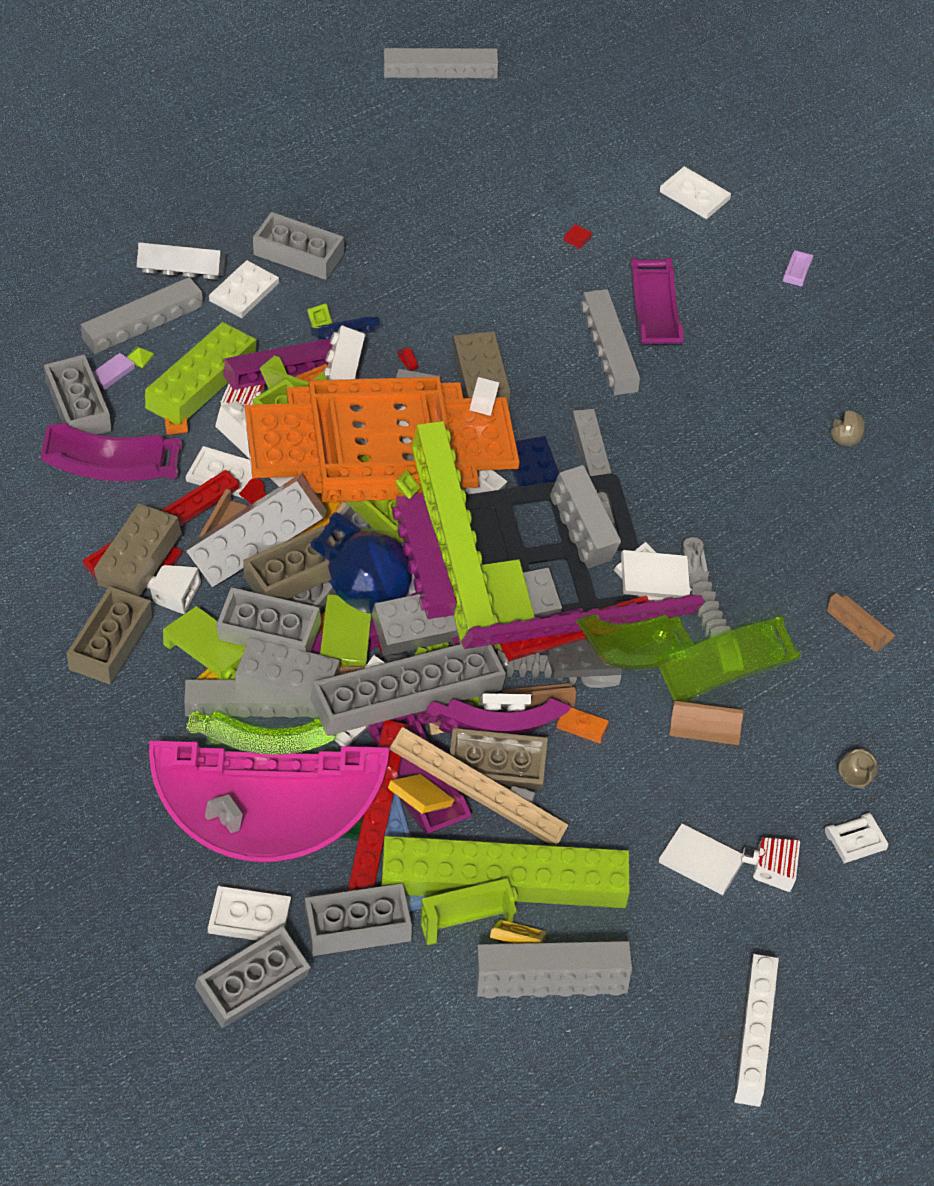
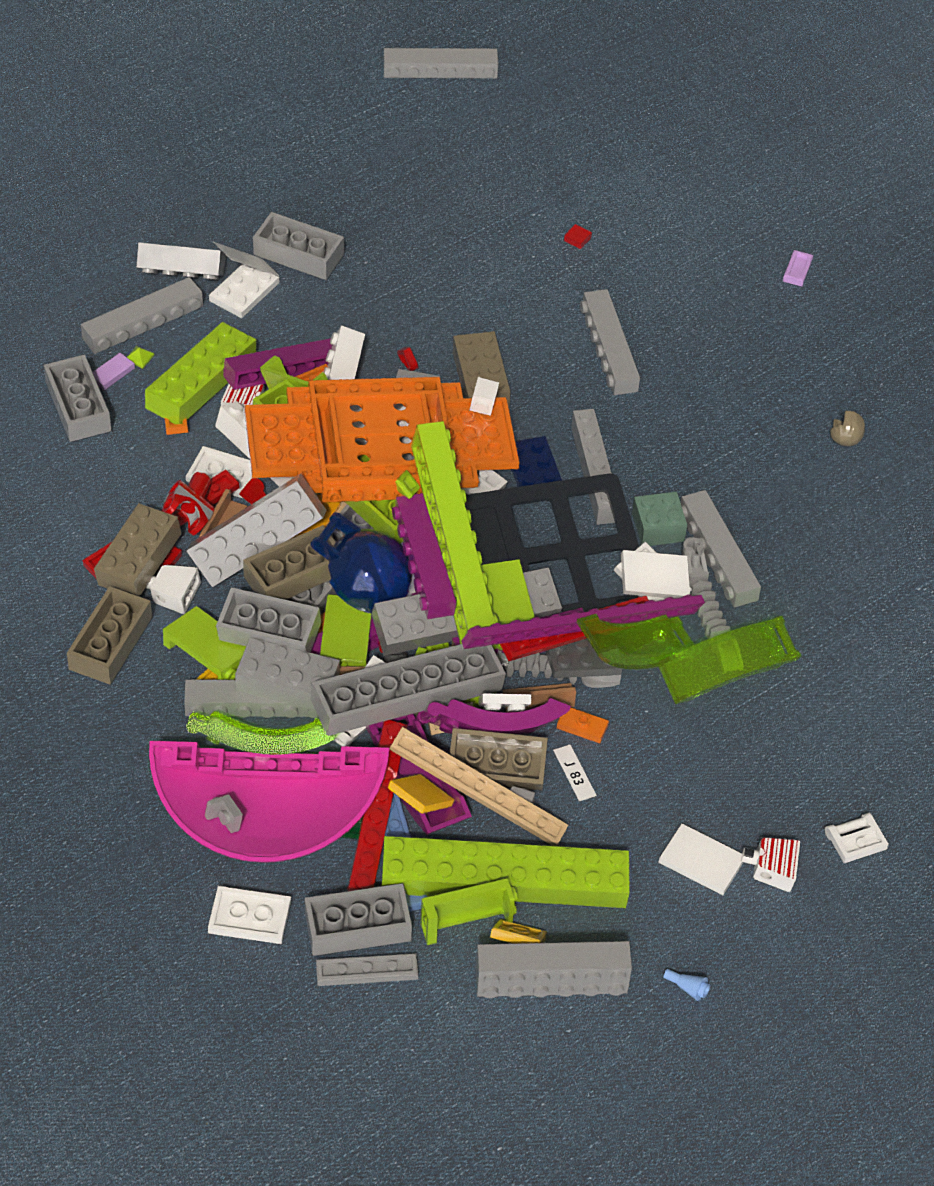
(109, 457): magenta windscreen -> none
(190, 501): none -> red connector
(246, 259): none -> white sticker
(252, 977): light grey brick -> none
(319, 315): lime slope -> none
(362, 324): clear blue plate -> none
(366, 969): none -> light grey tile
(574, 772): none -> white sticker
(585, 517): light grey brick -> none
(655, 302): magenta windscreen -> none
(659, 519): none -> sand green brick
(693, 985): none -> light blue cone
(695, 192): white plate -> none
(706, 722): medium nougat panel -> none
(720, 549): none -> light grey brick
(756, 1030): white brick -> none
(858, 768): dark tan hair -> none
(859, 622): medium nougat panel -> none

